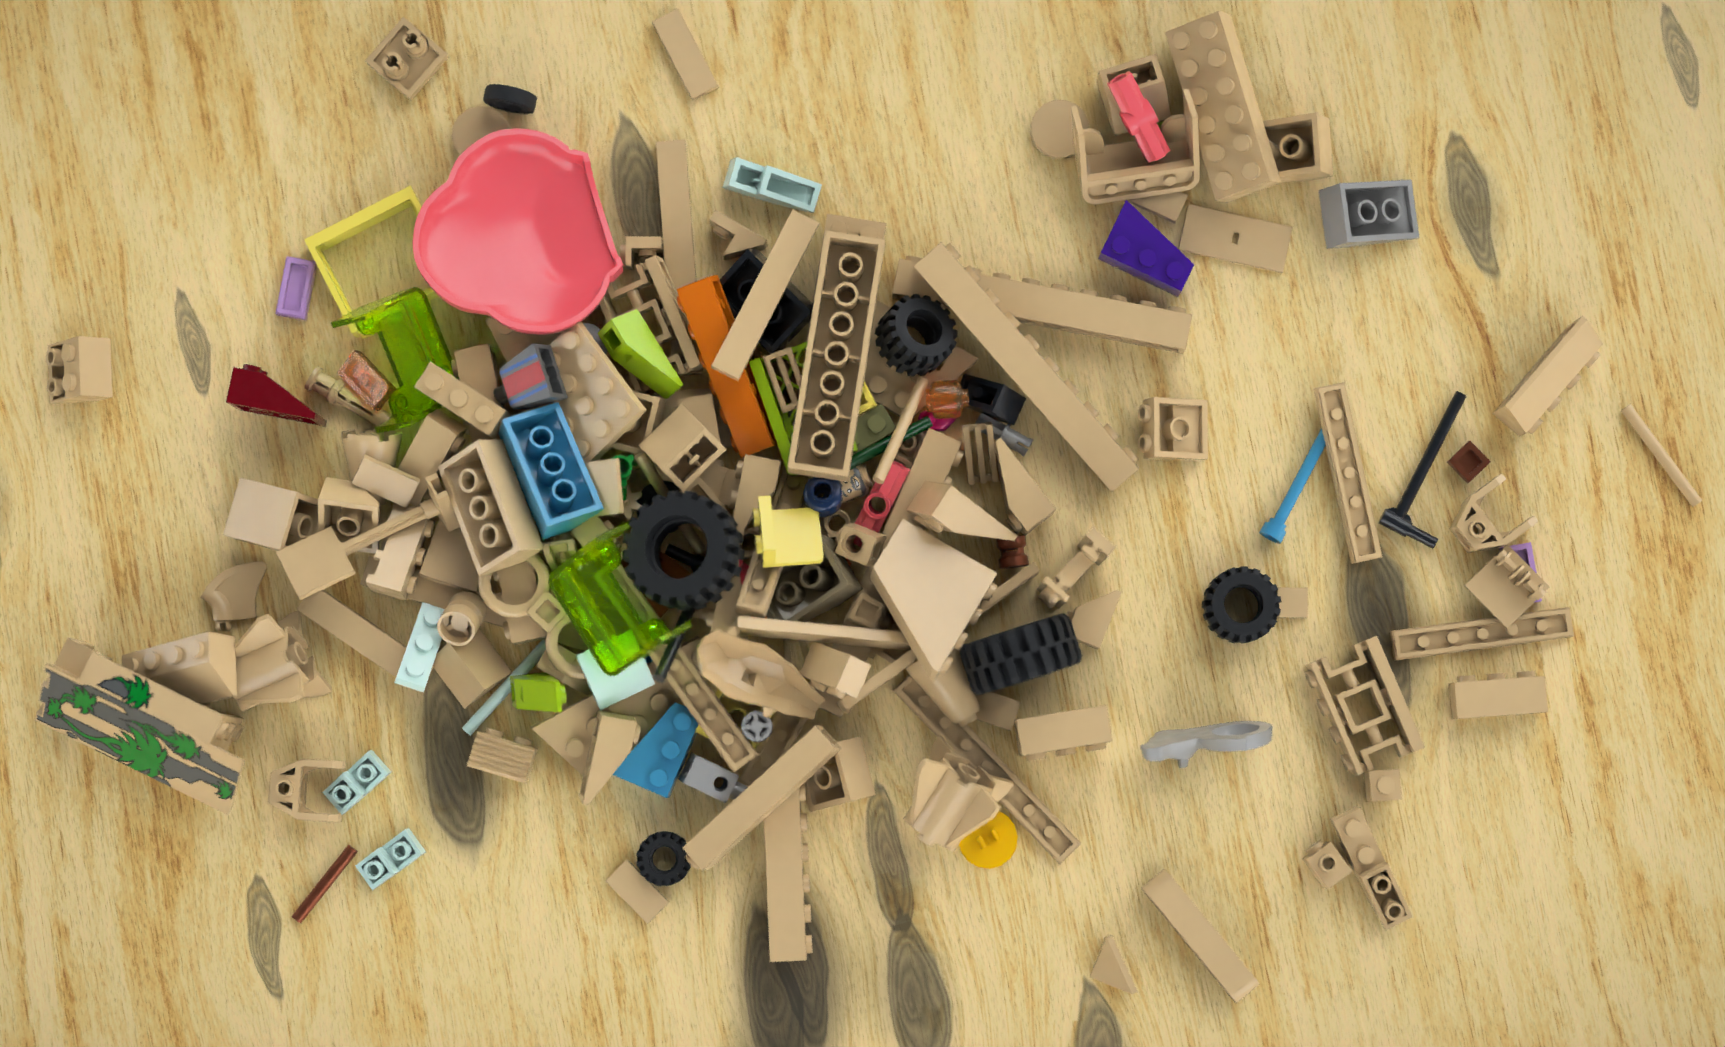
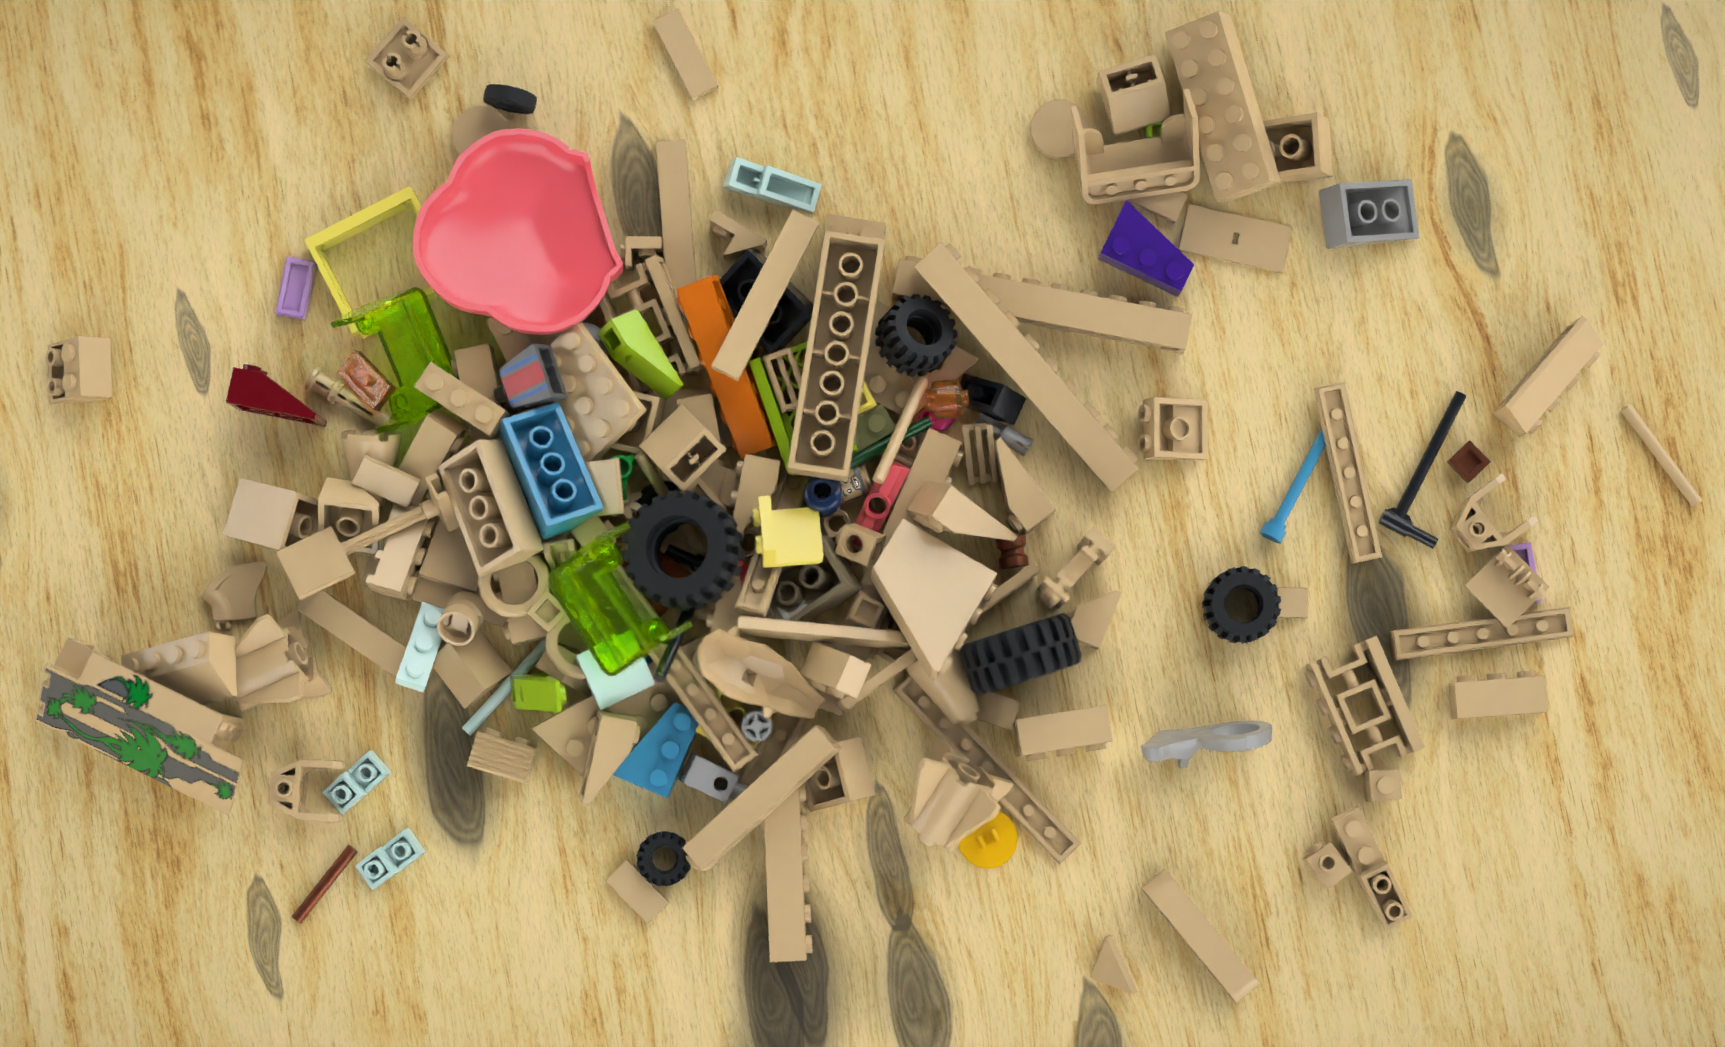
(1138, 117): coral piece -> none

